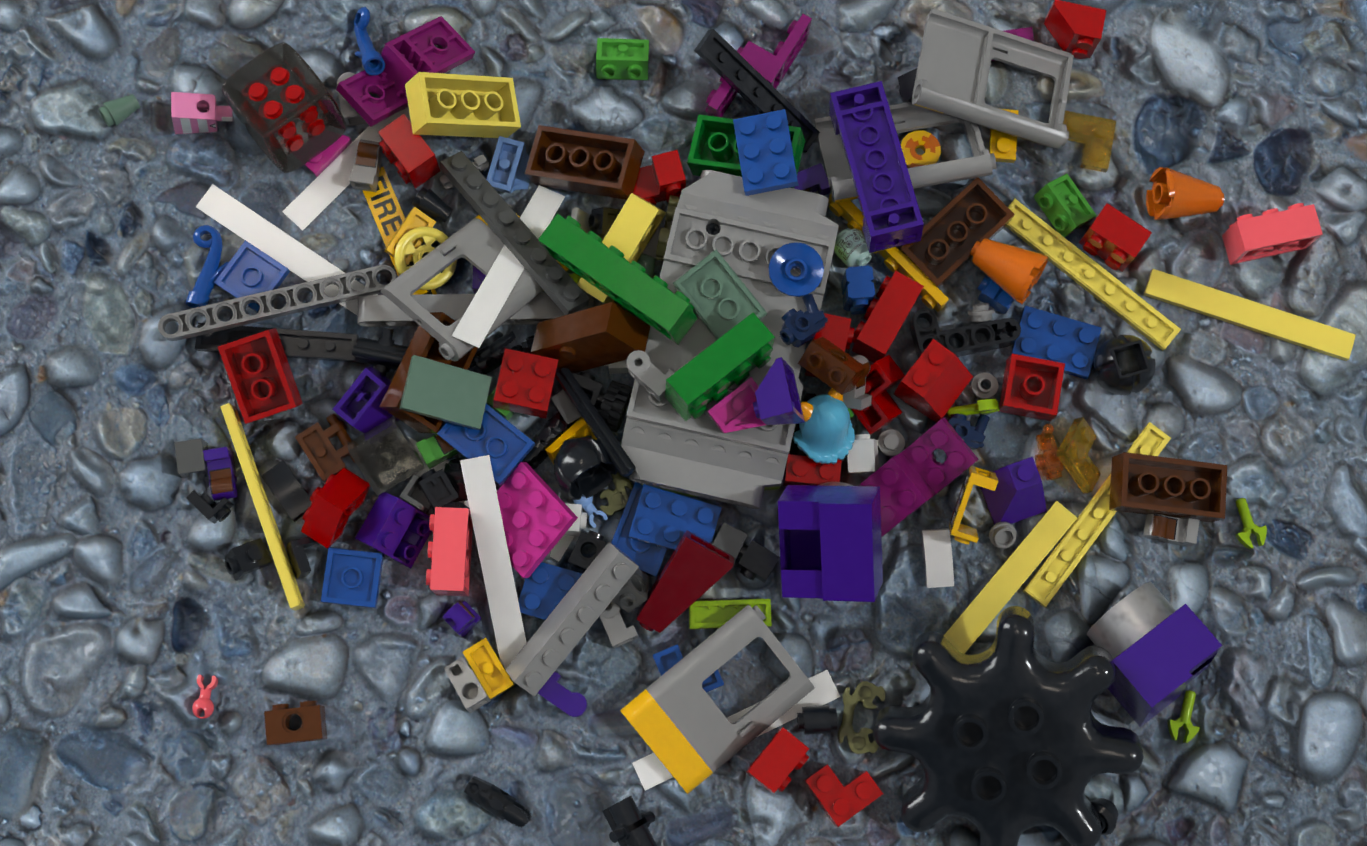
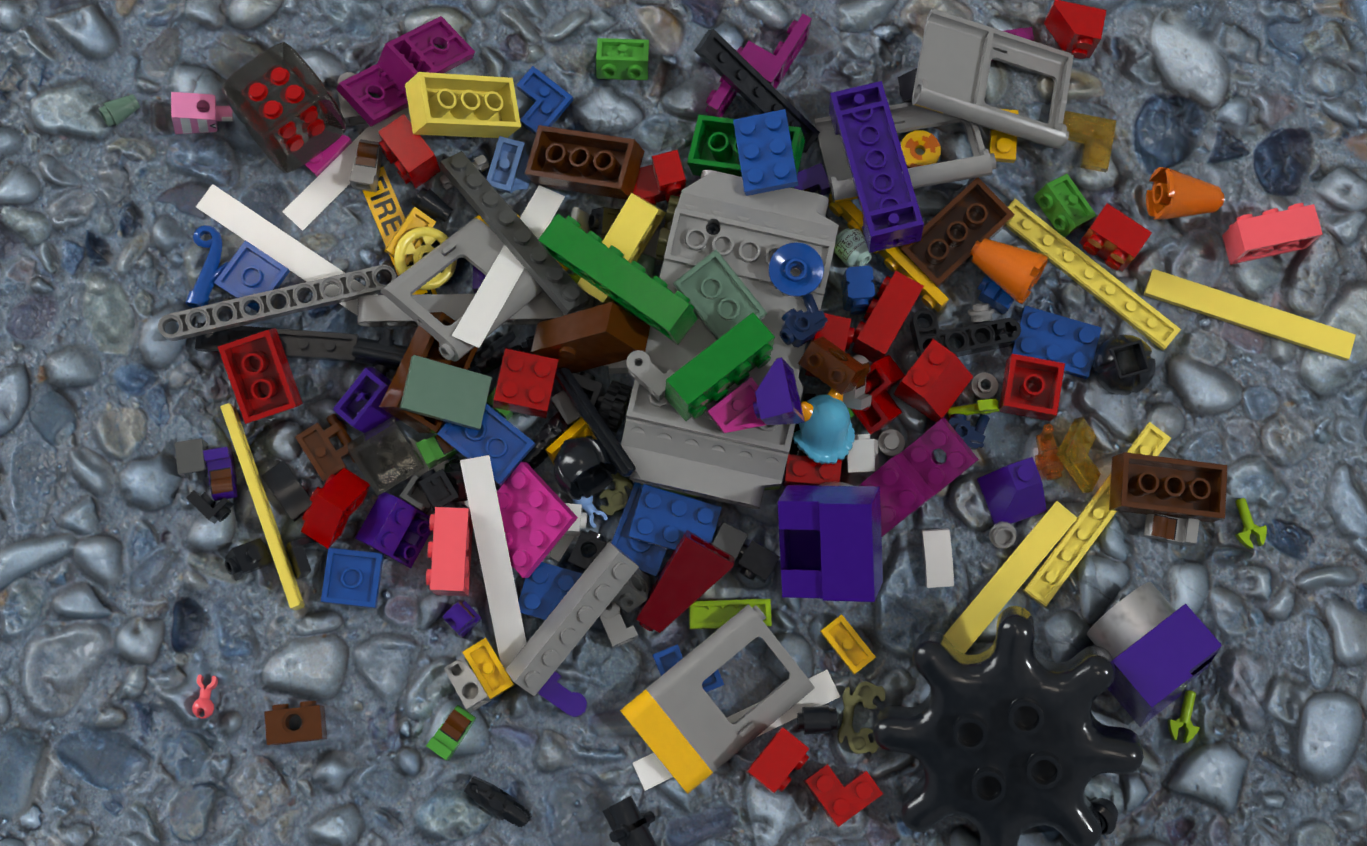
(371, 59): blue plant -> none
(451, 733): none -> leg
(548, 98): none -> blue plate
(847, 644): none -> yellow plate
(974, 476): yellow panel -> none

